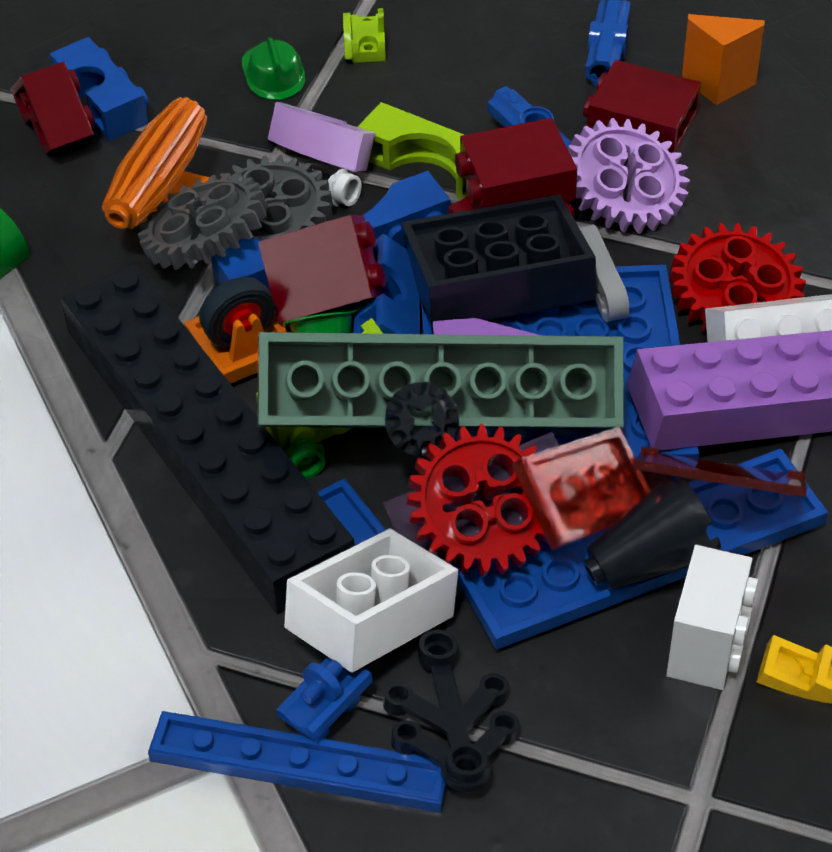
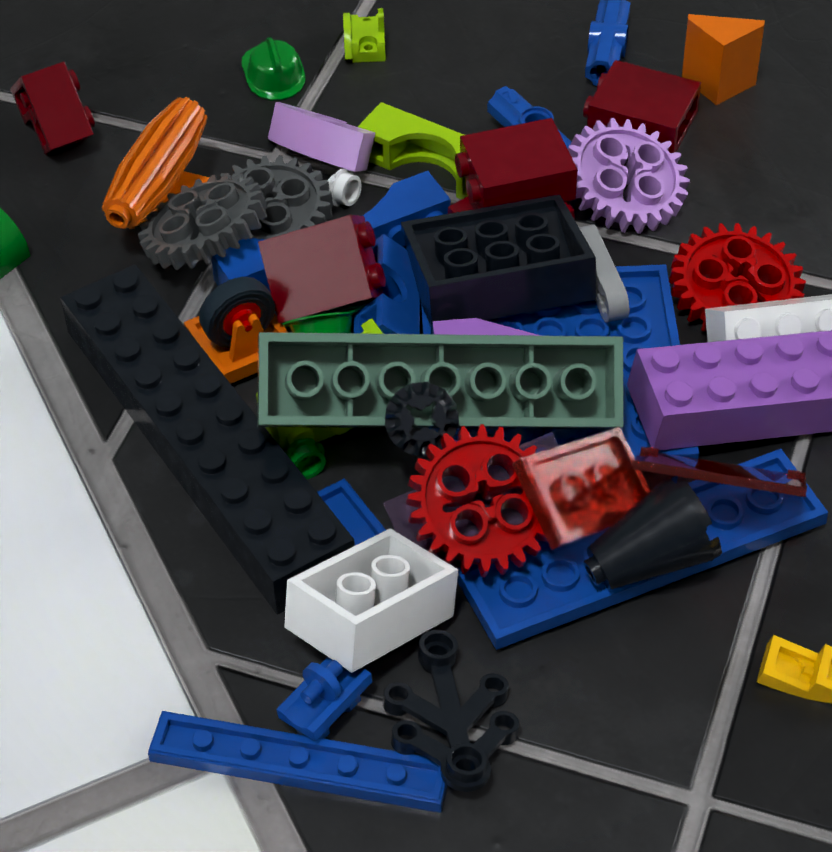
(110, 95): blue arch -> none
(712, 617): white brick -> none

